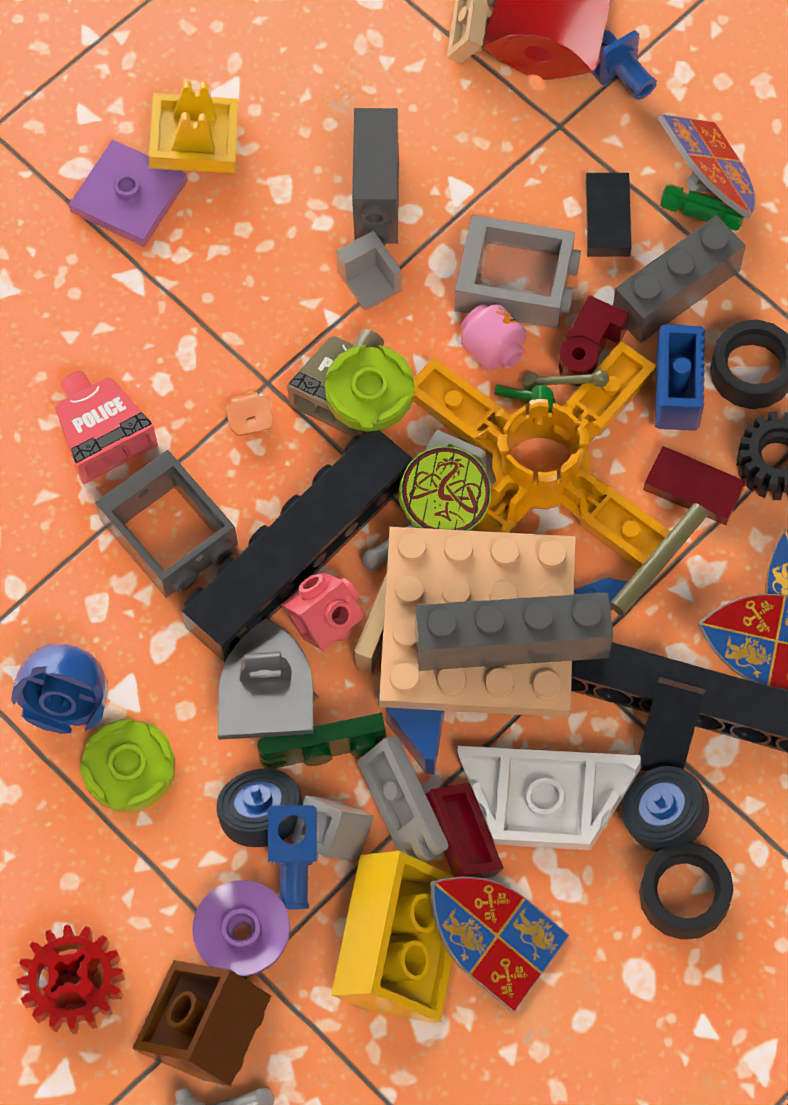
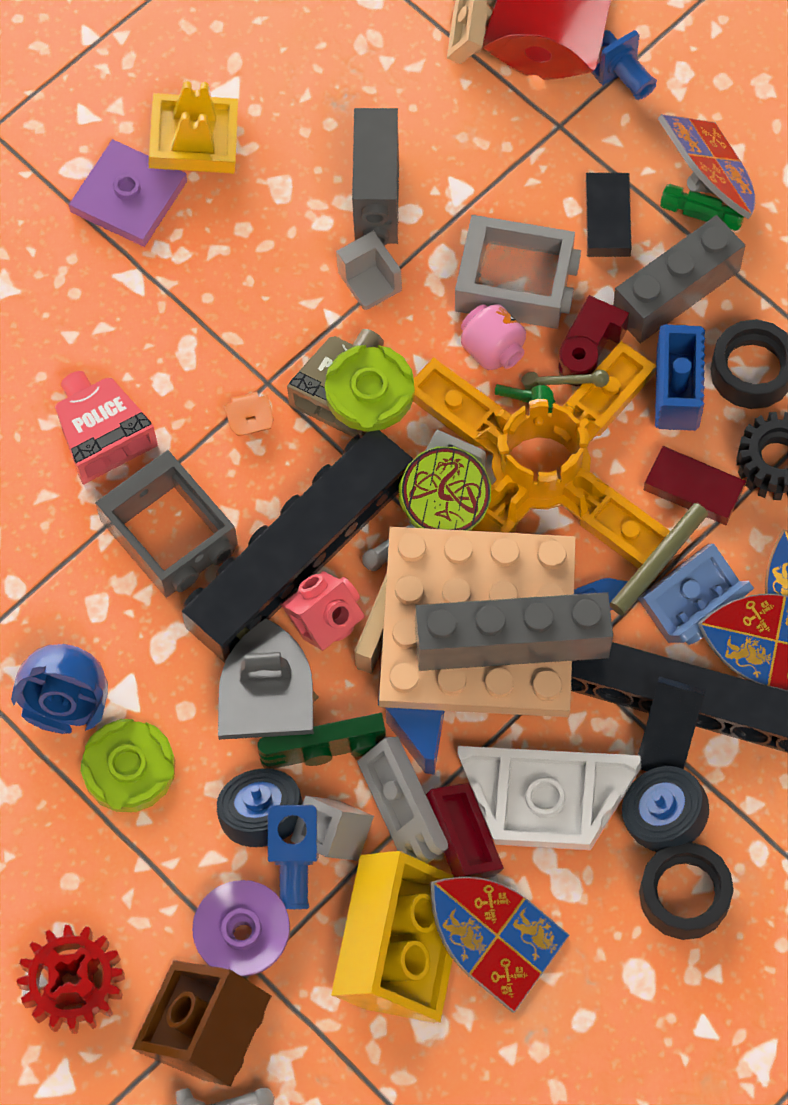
(691, 594): none -> medium blue bracket

